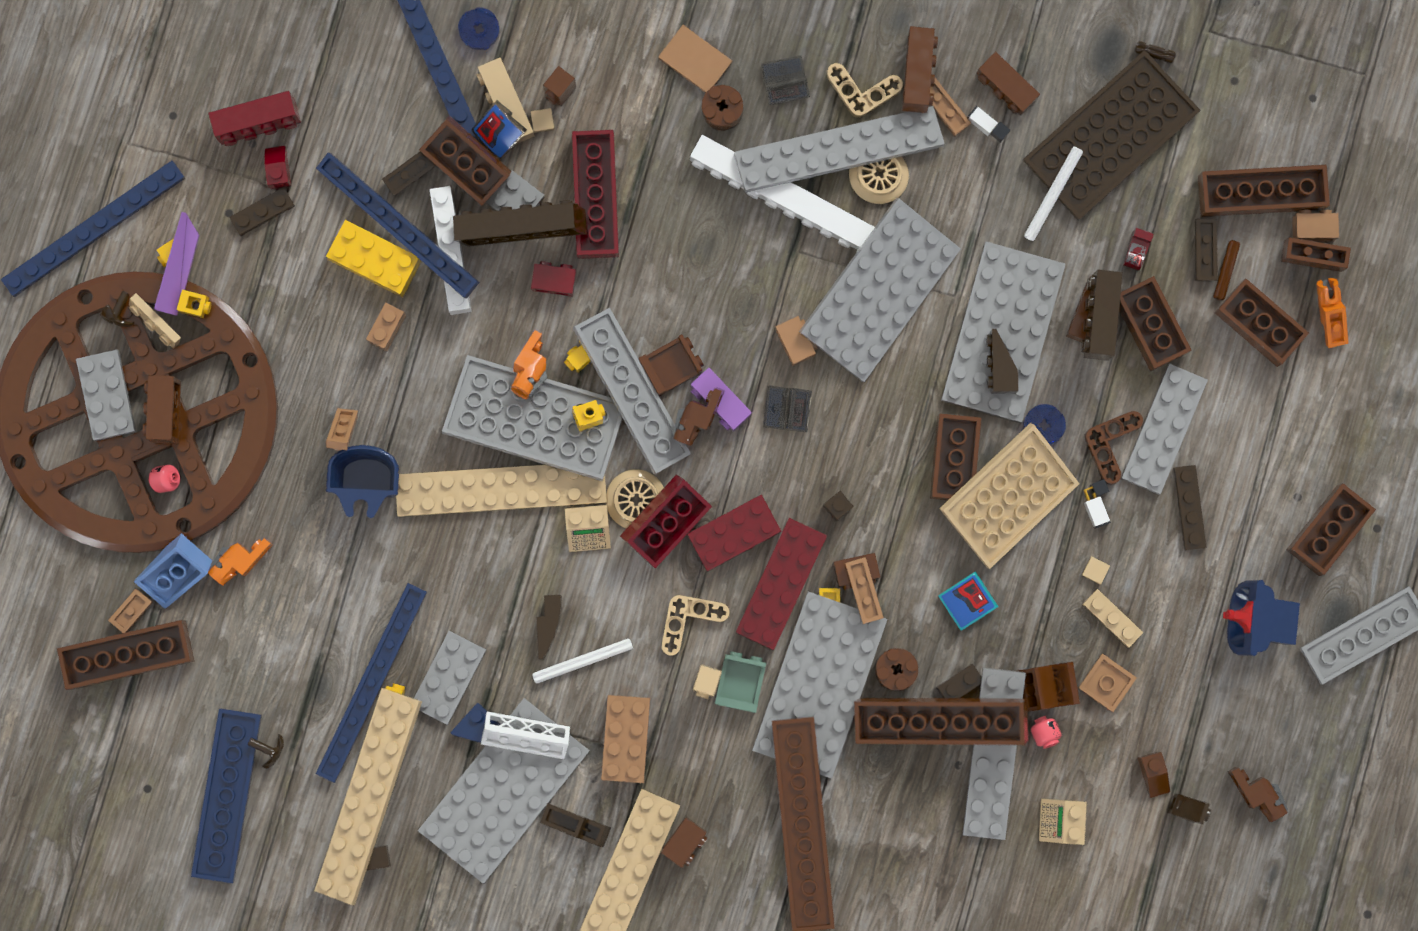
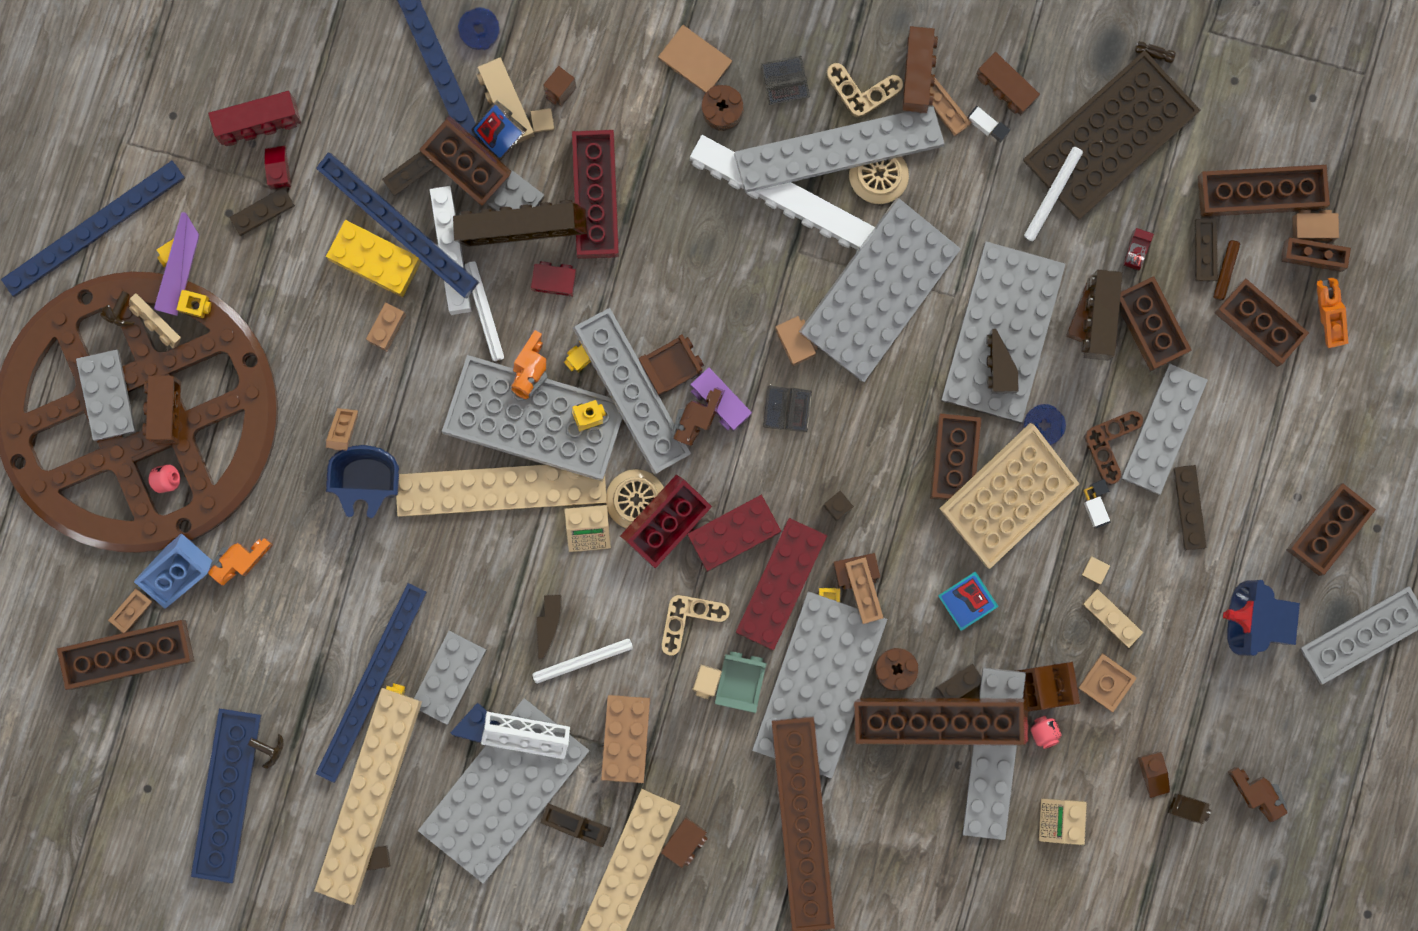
(485, 314): none -> white axle

